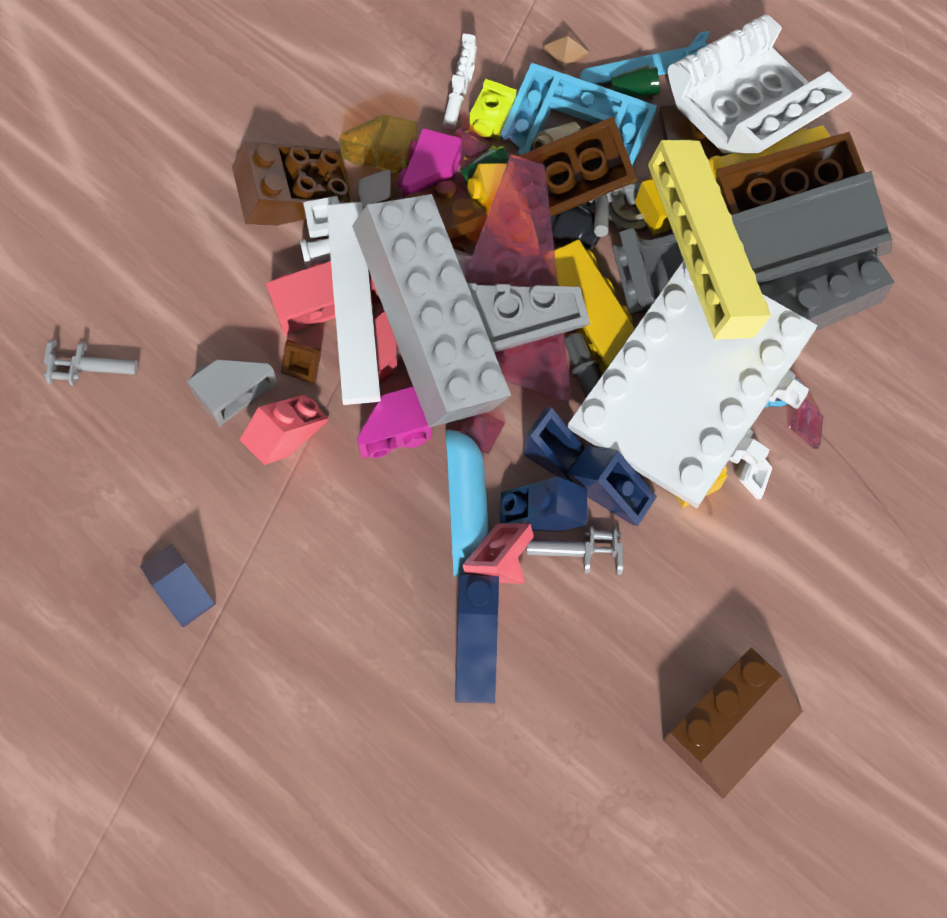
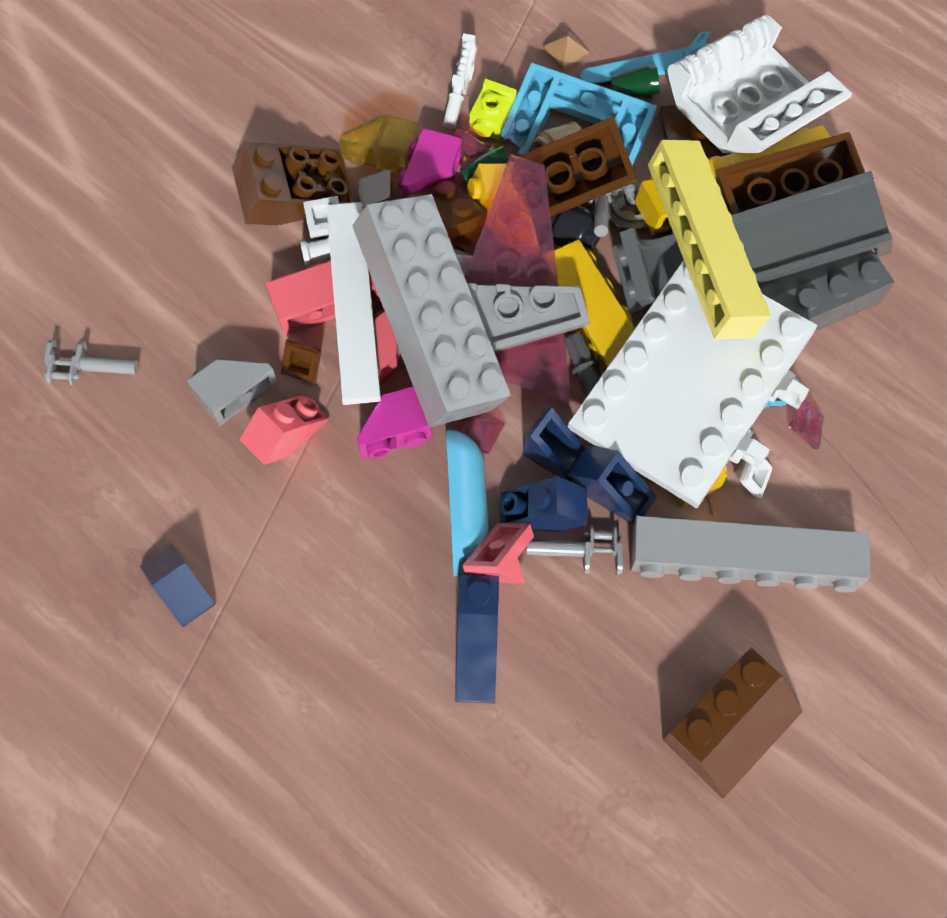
(750, 553): none -> light grey brick

